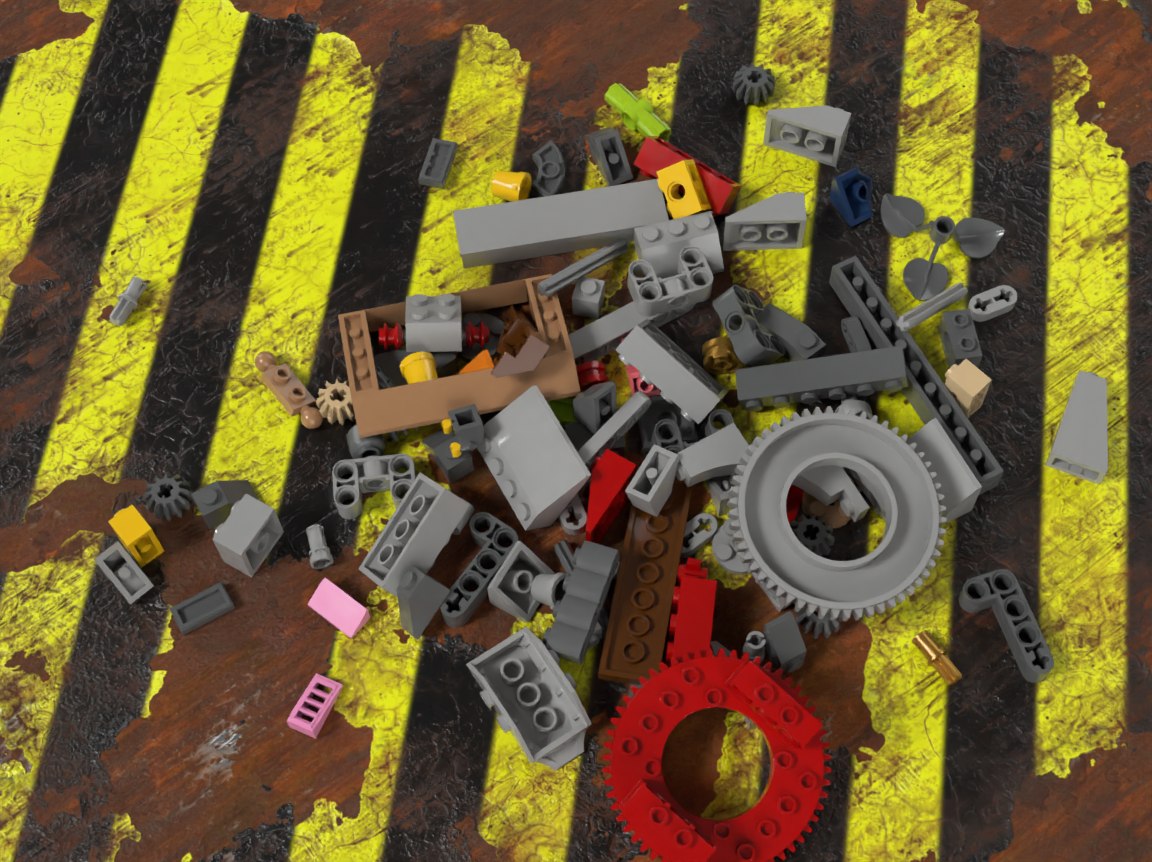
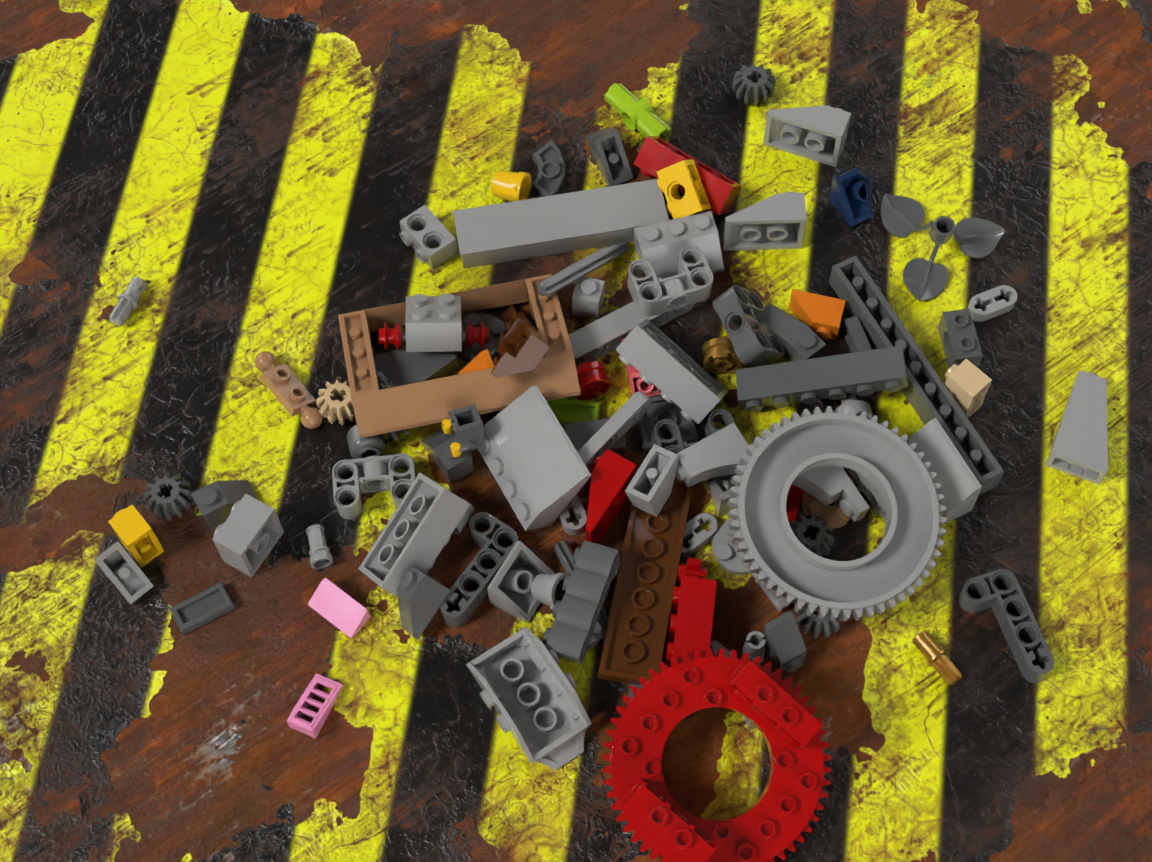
(418, 367): yellow piece -> none
(432, 235): none -> light grey brick
(438, 163): dark grey plate -> none
(595, 405): dark grey slope -> none
(818, 312): none -> orange slope
(931, 307): light grey axle -> none

